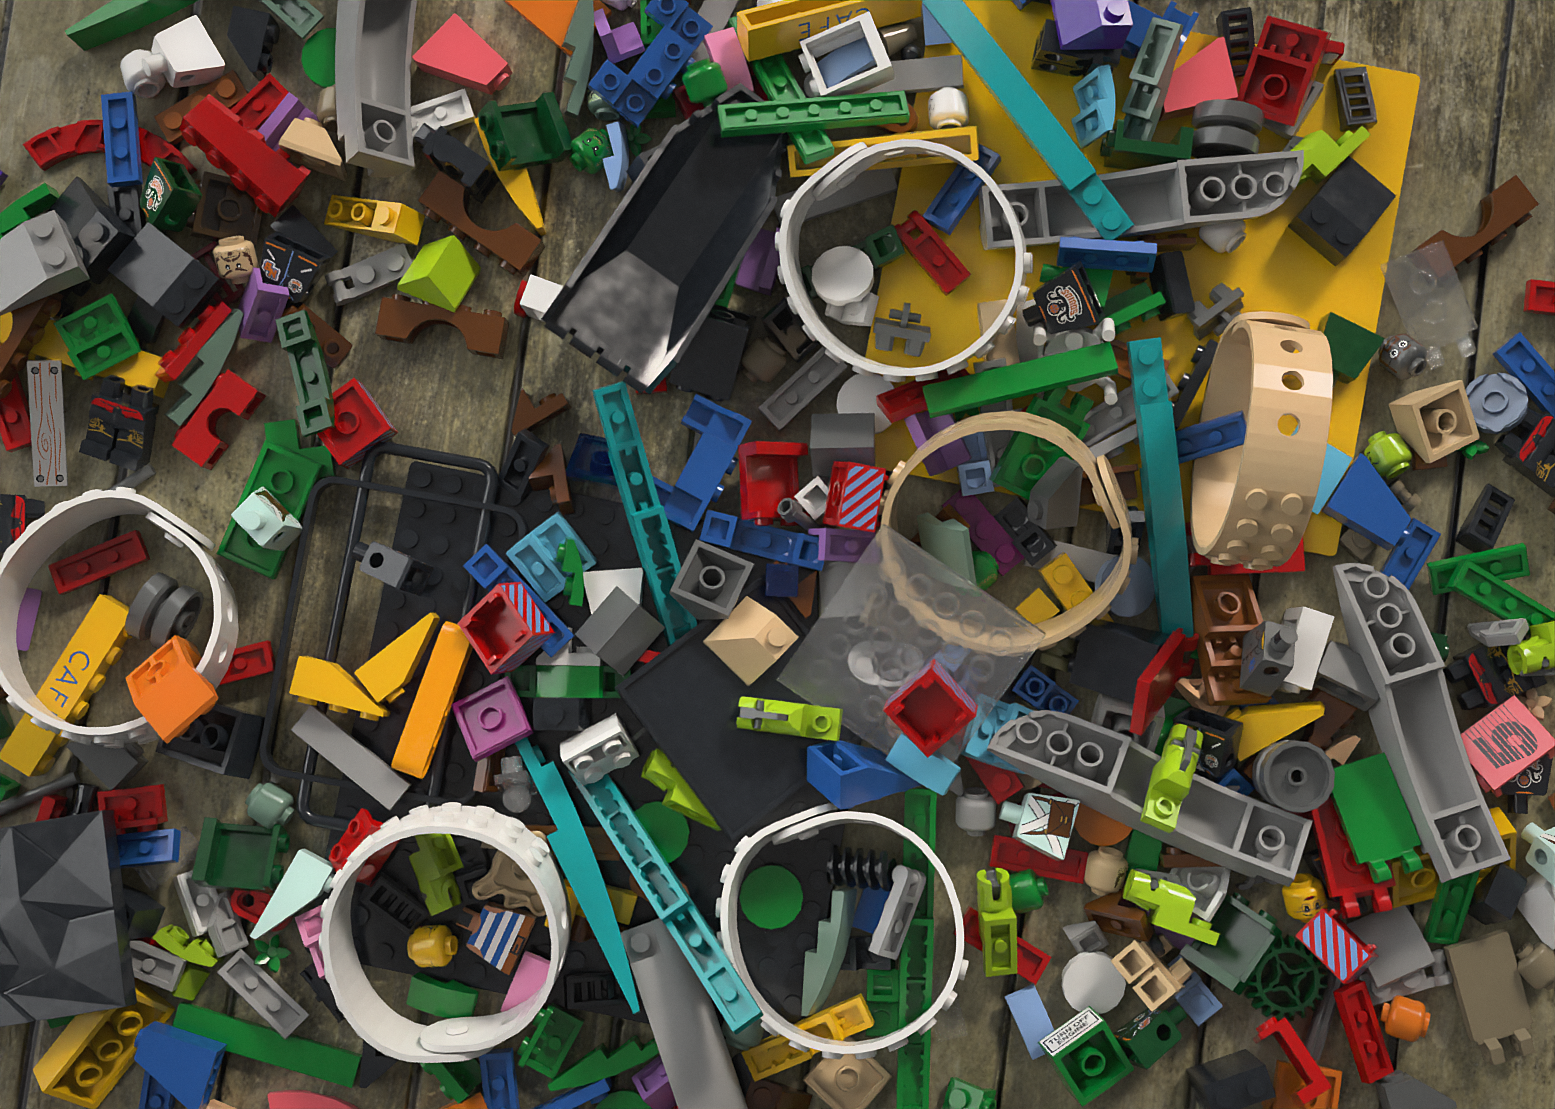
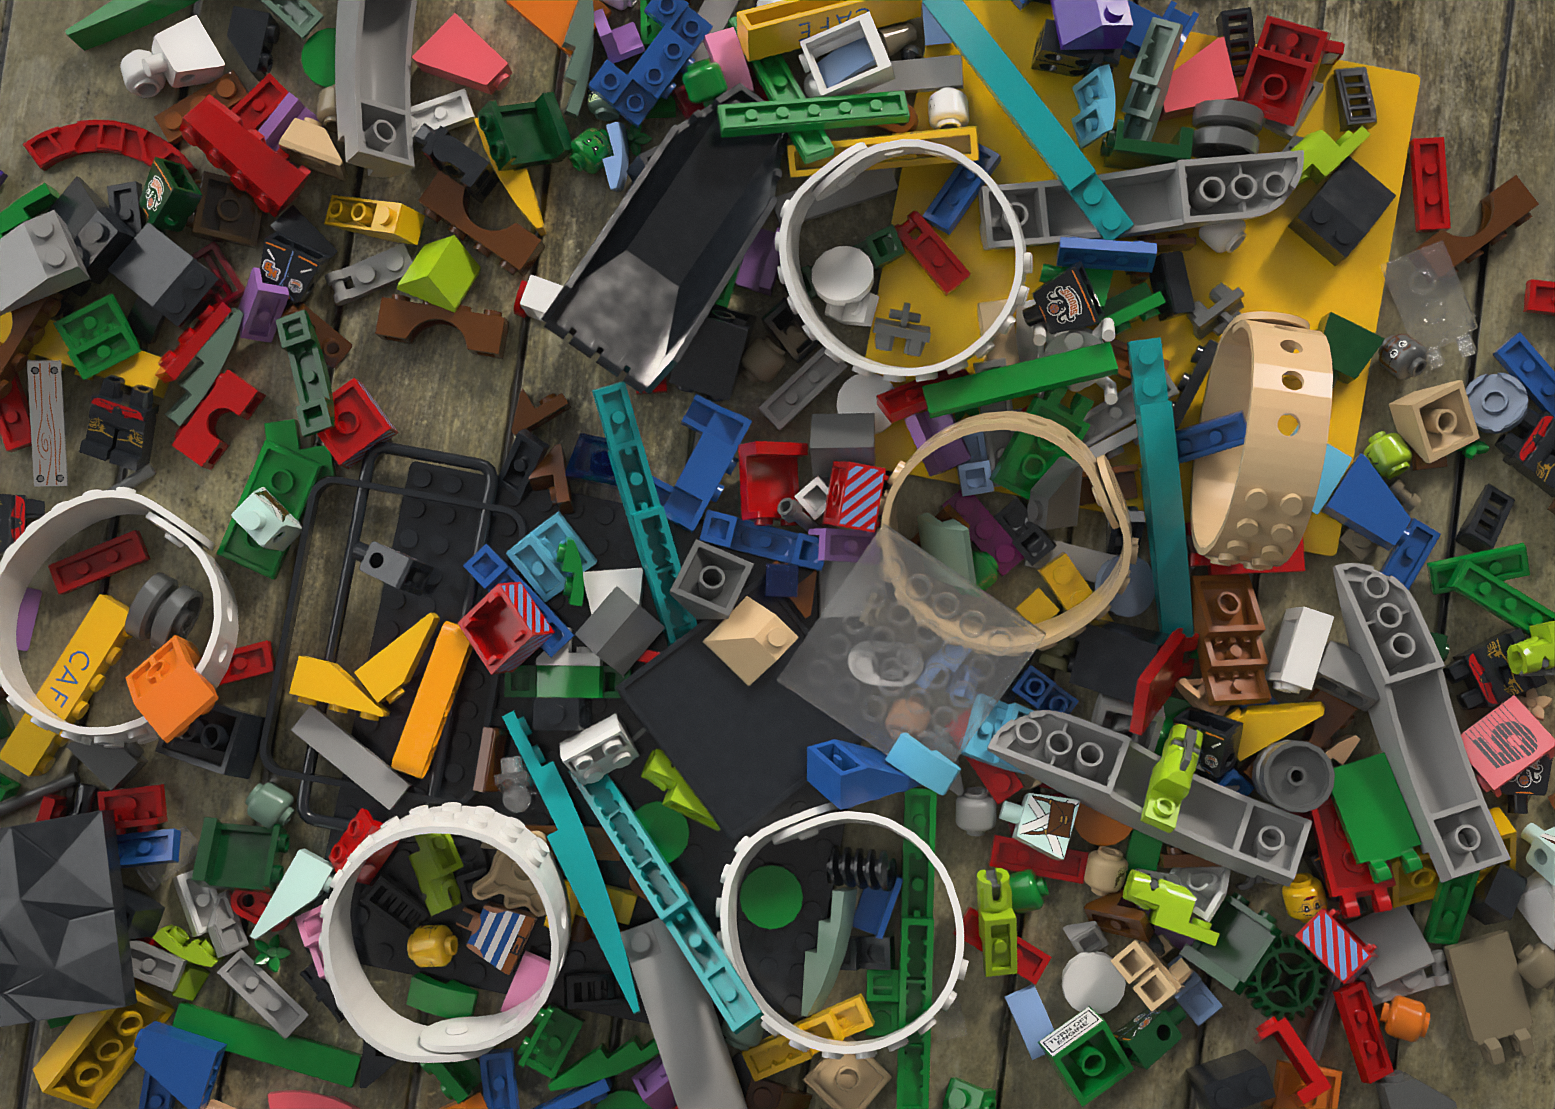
(121, 139): blue plate -> none
(235, 259): tan head -> none
(492, 719): magenta tile -> none
(789, 718): lime plate -> none
(898, 912): light grey plate -> none
(930, 708): red container -> none
(1268, 648): dark grey torso -> none
(1429, 184): none -> red plate
(1499, 632): light grey tile -> none

